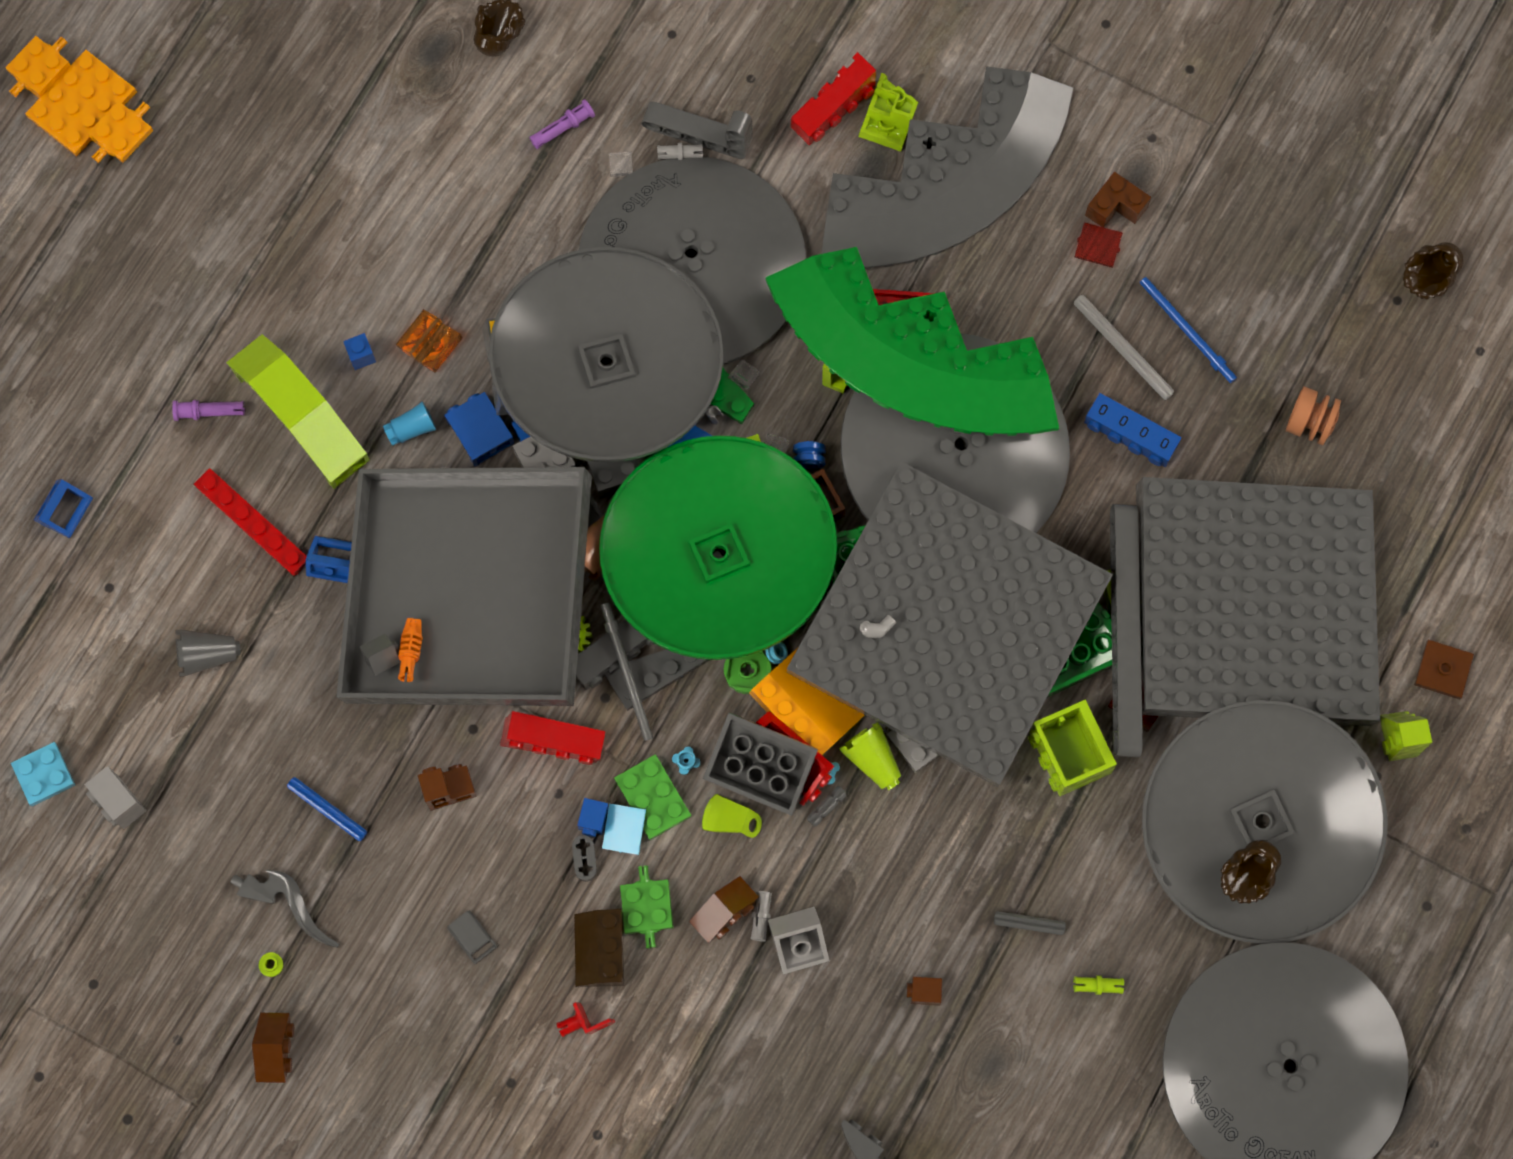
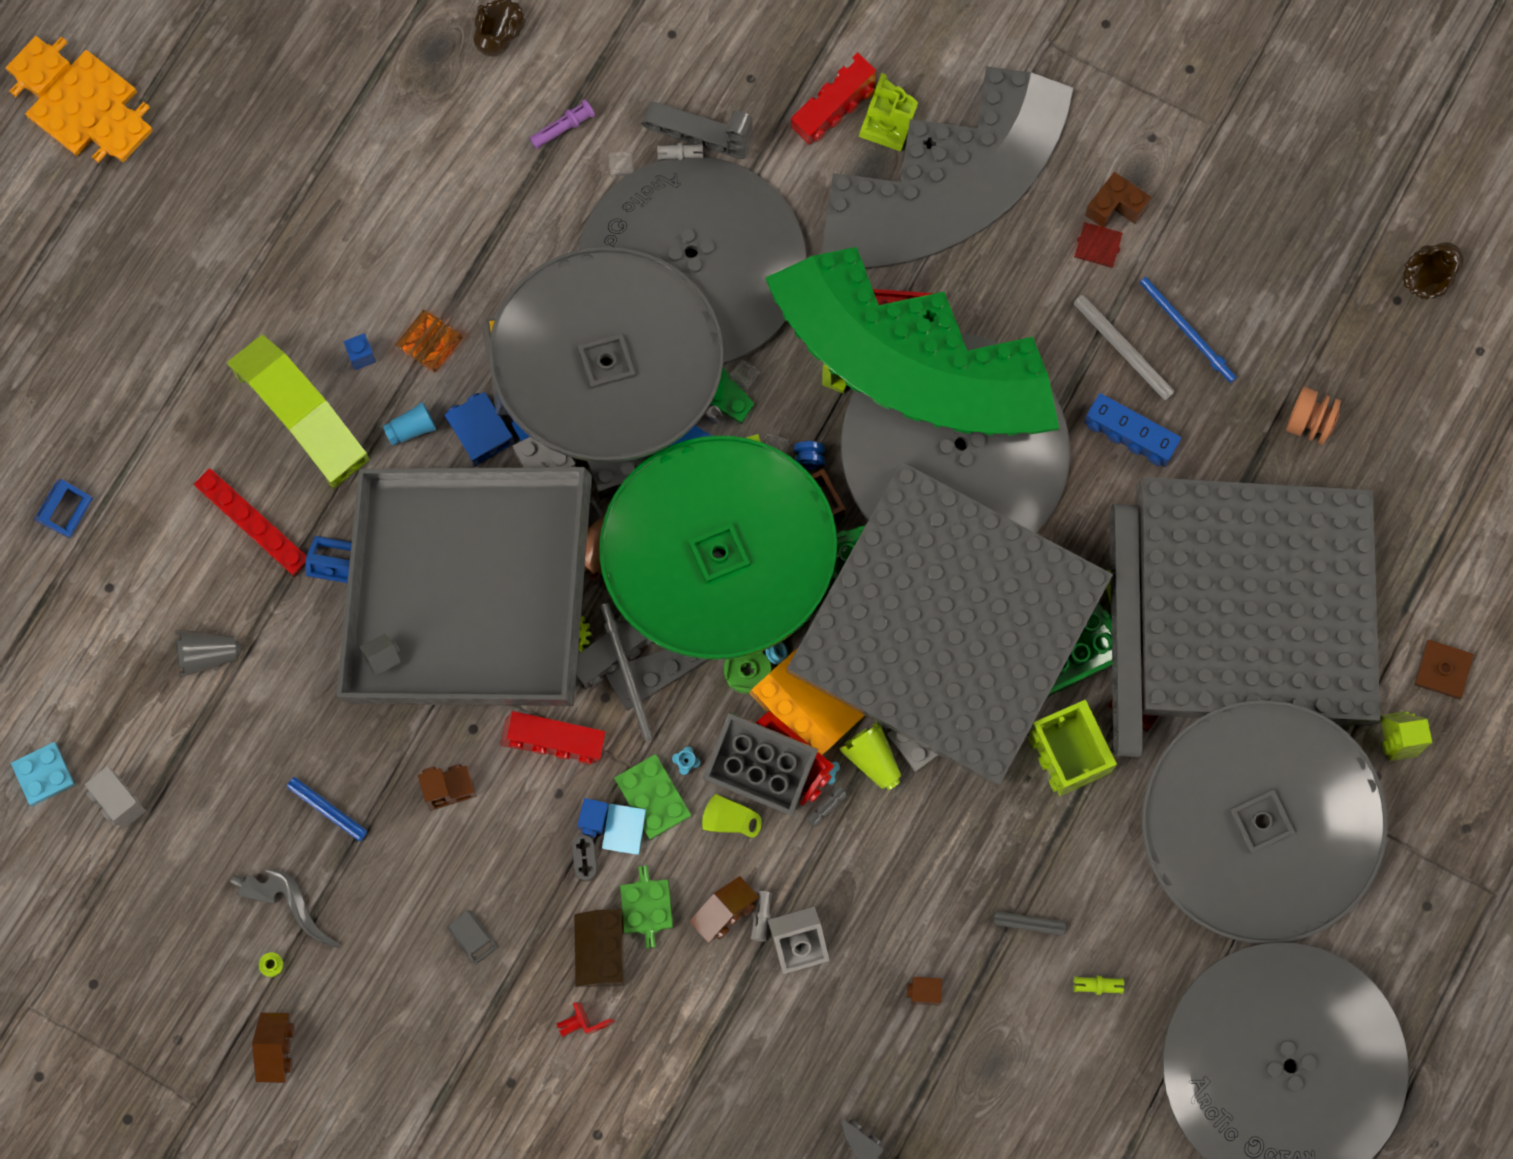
(197, 410): medium lavender pin -> none
(410, 648): orange hinge -> none
(877, 630): light grey arm -> none
(1251, 872): dark brown hair -> none

